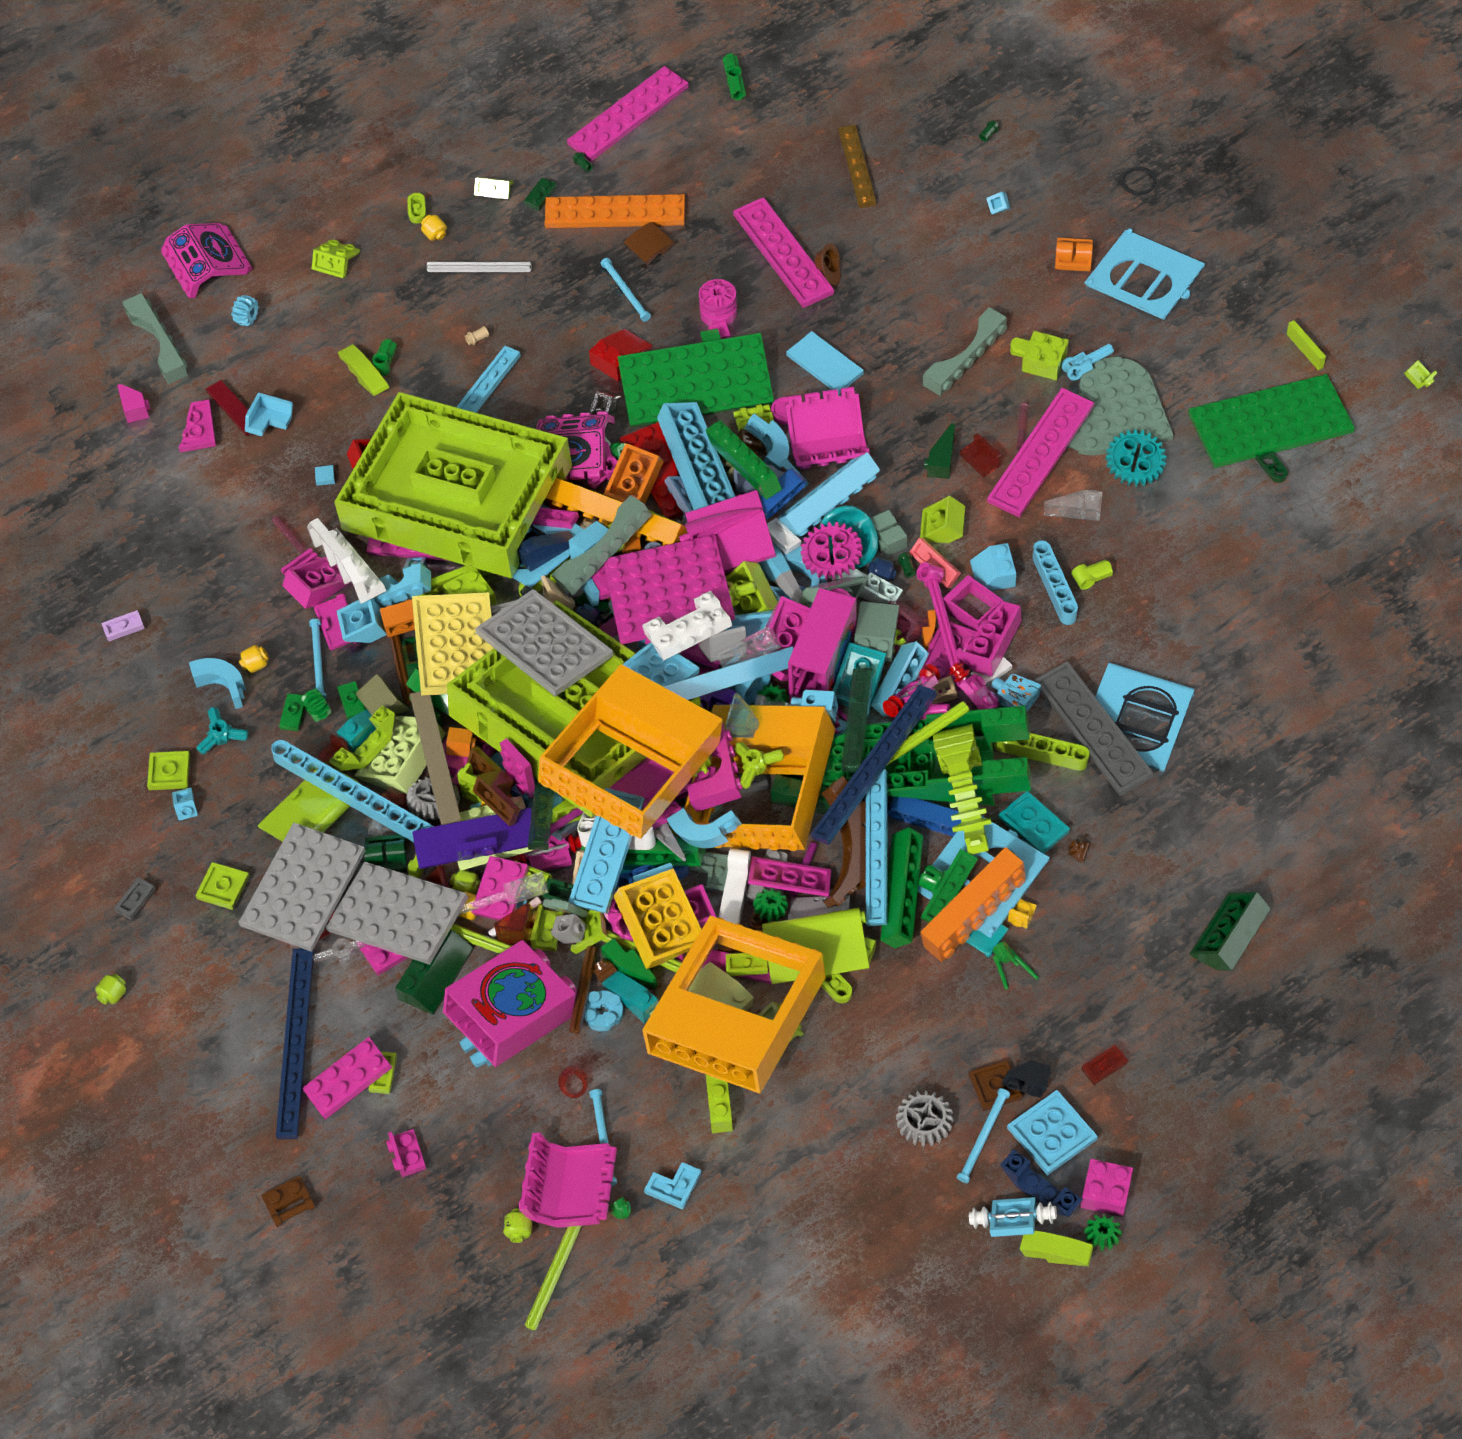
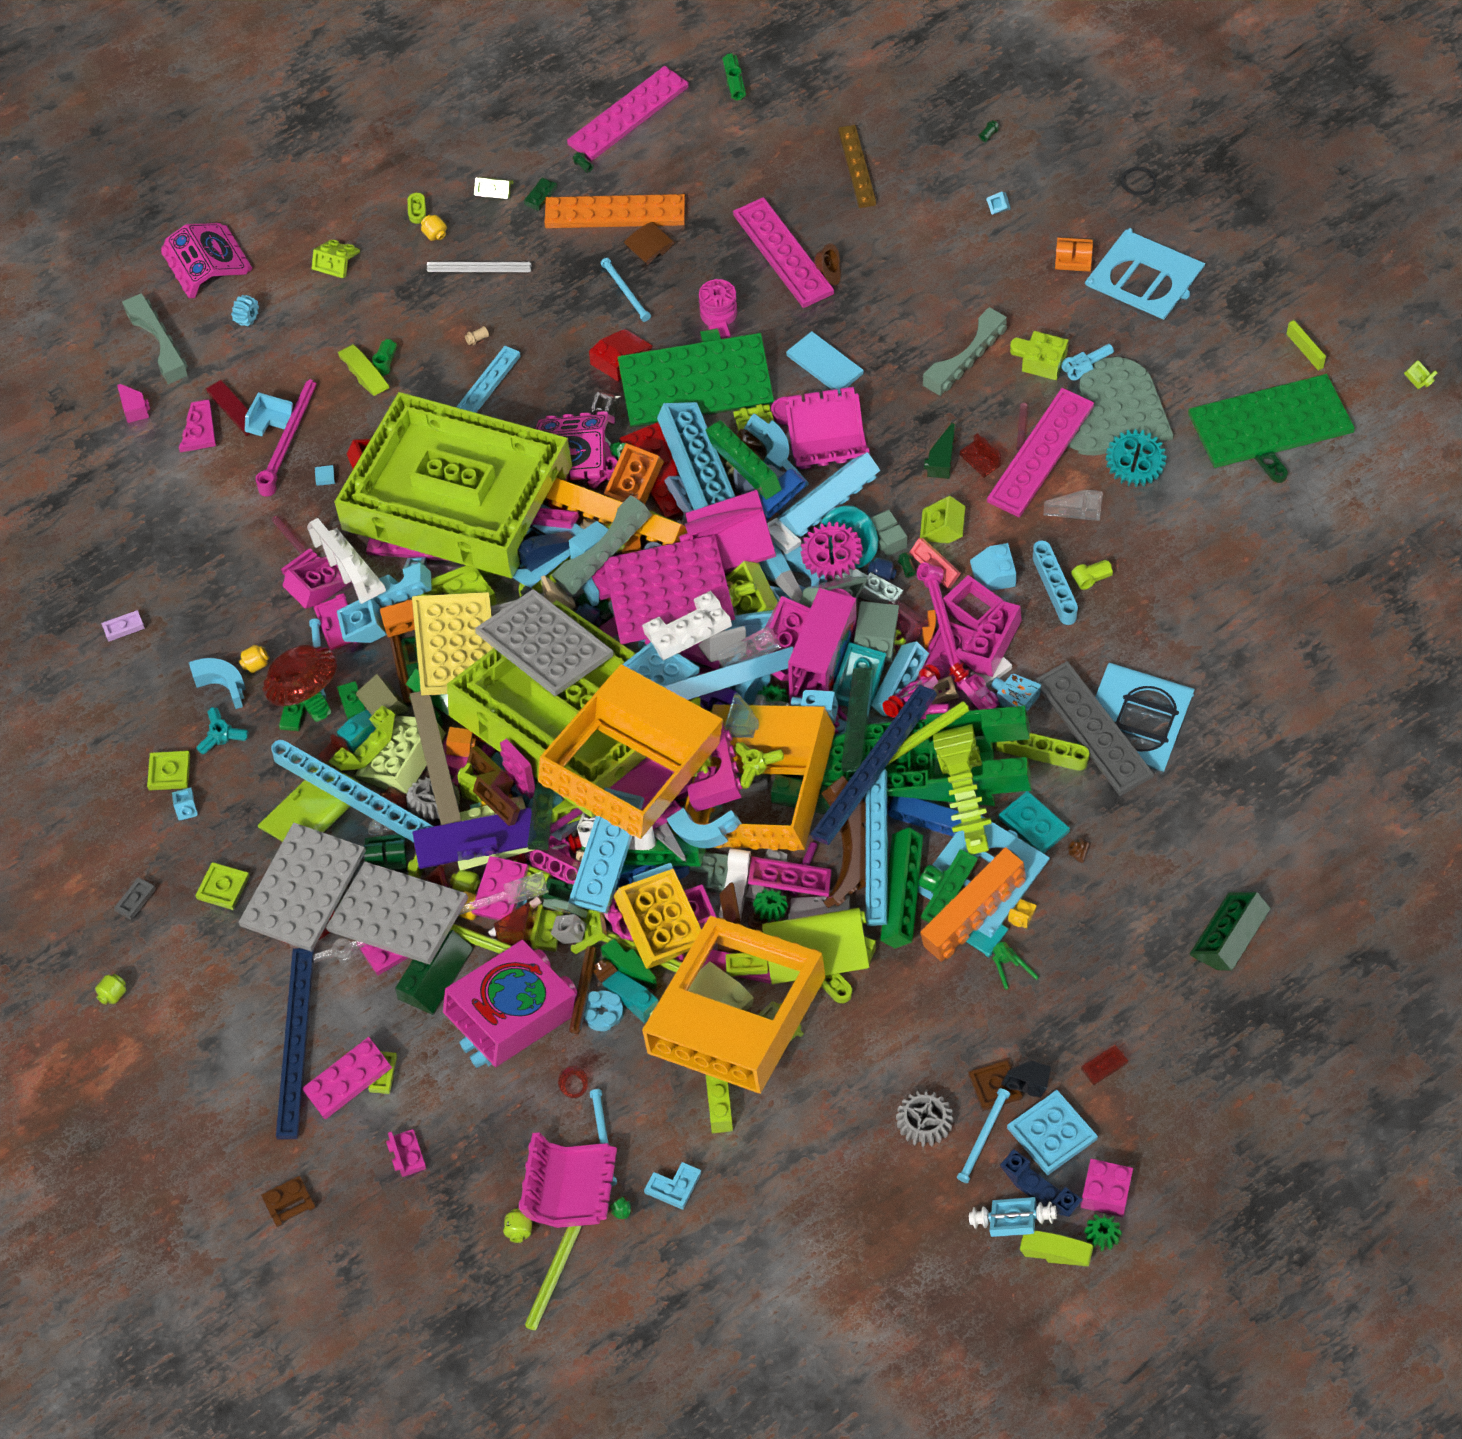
(266, 479): none -> dark pink piece
(302, 674): none -> clear red gear
(550, 864): none -> dark pink beam
(729, 904): none -> reddish brown slope

